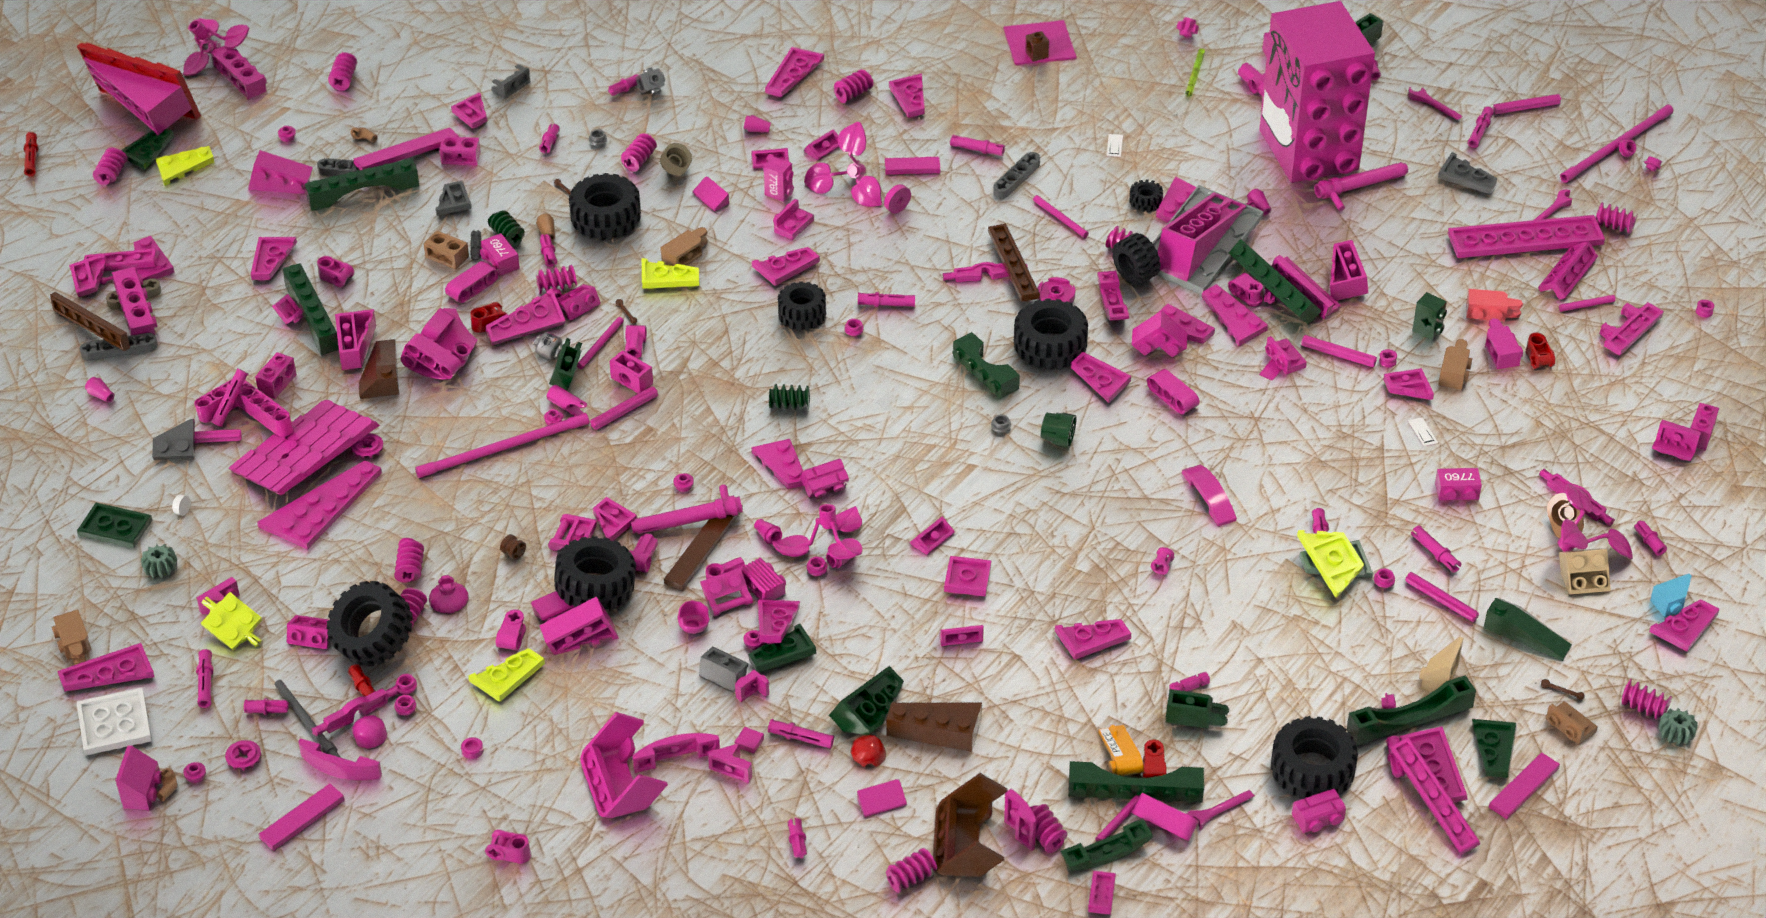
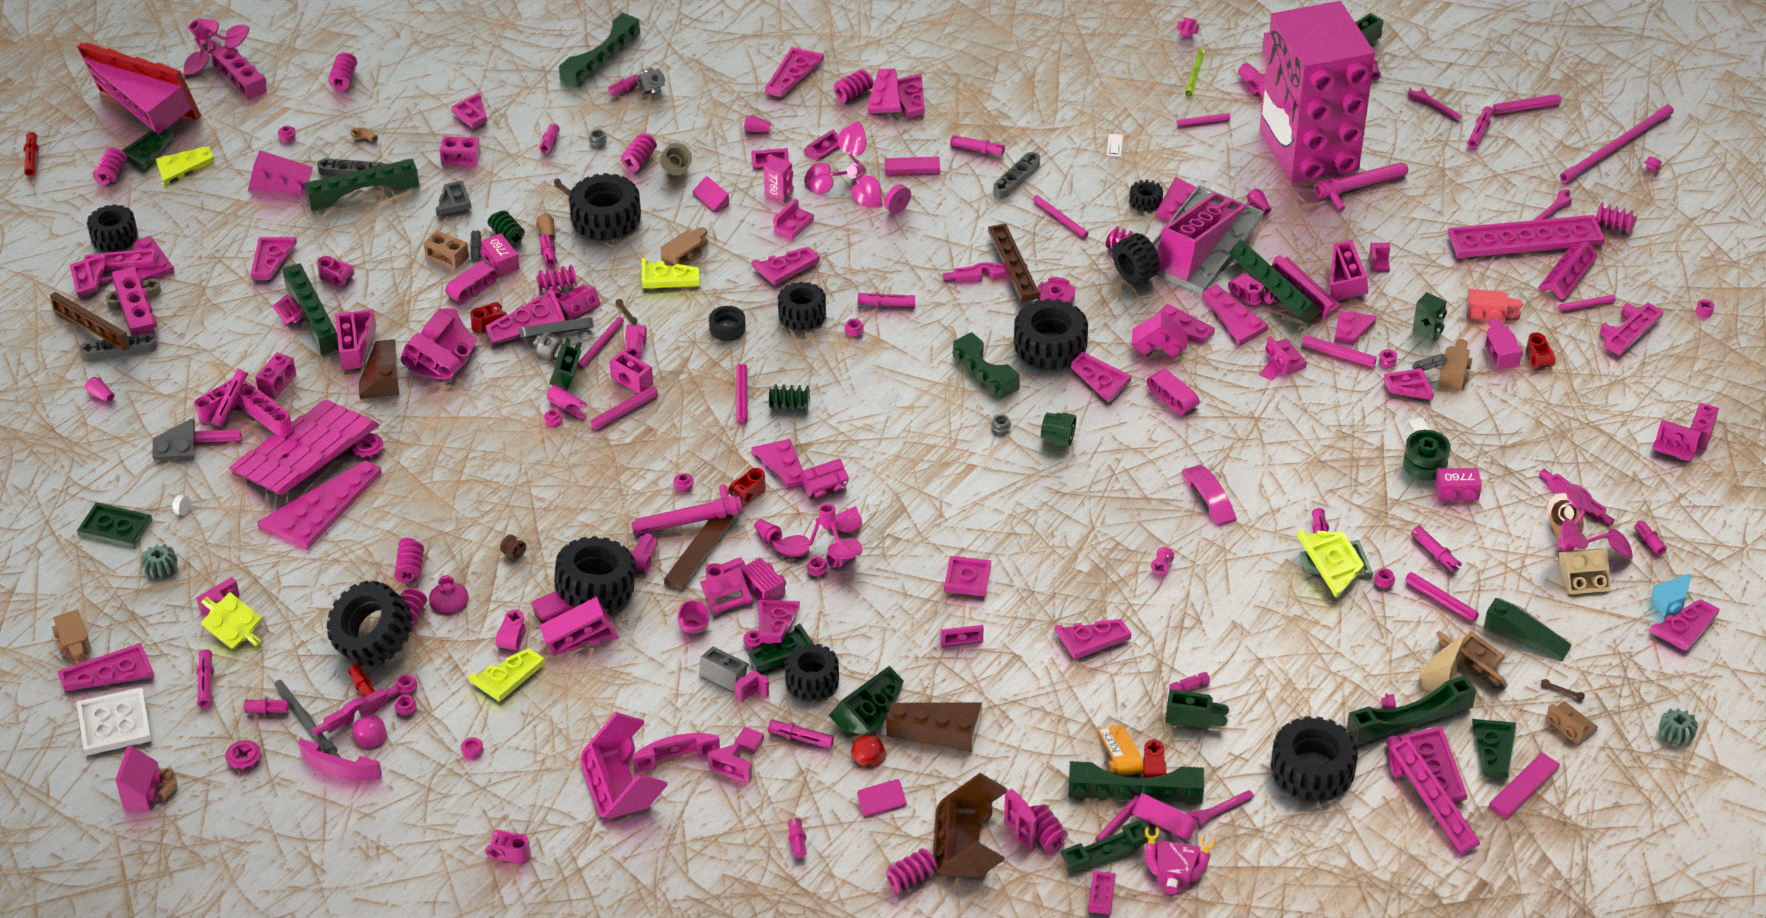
(112, 228): none -> black tyre
(194, 772): dark pink plate -> none
(301, 817): dark pink tile -> none
(308, 632): dark pink bracket -> none
(403, 150): dark pink tile -> none
(433, 467): dark pink piece -> none
(512, 83): dark grey hinge -> none
(556, 327): none -> dark grey beam
(580, 67): none -> dark green arch
(580, 528): dark pink plate -> none
(613, 518): dark pink wing -> none
(727, 333): none -> black tyre
(741, 379): none -> dark pink axle
(748, 485): none -> red piece
(812, 659): none -> black tyre
(885, 93): none -> dark pink wing
(932, 536): dark pink slope -> none
(1037, 46): reddish brown brick -> none
(1056, 31): dark pink piece -> none
(1111, 296): dark pink slope -> none
(1176, 863): none -> dark pink torso
(1203, 119): none -> dark pink bar
(1319, 811): dark pink brick -> none
(1352, 326): none -> dark pink wing
(1379, 257): none -> dark pink panel
(1425, 454): none -> dark green wheel
(1430, 362): none -> dark grey axle
(1462, 173): dark grey wing -> none
(1479, 654): none -> medium nougat bracket
(1627, 147): dark pink plate -> none
(1645, 700): dark pink piece -> none

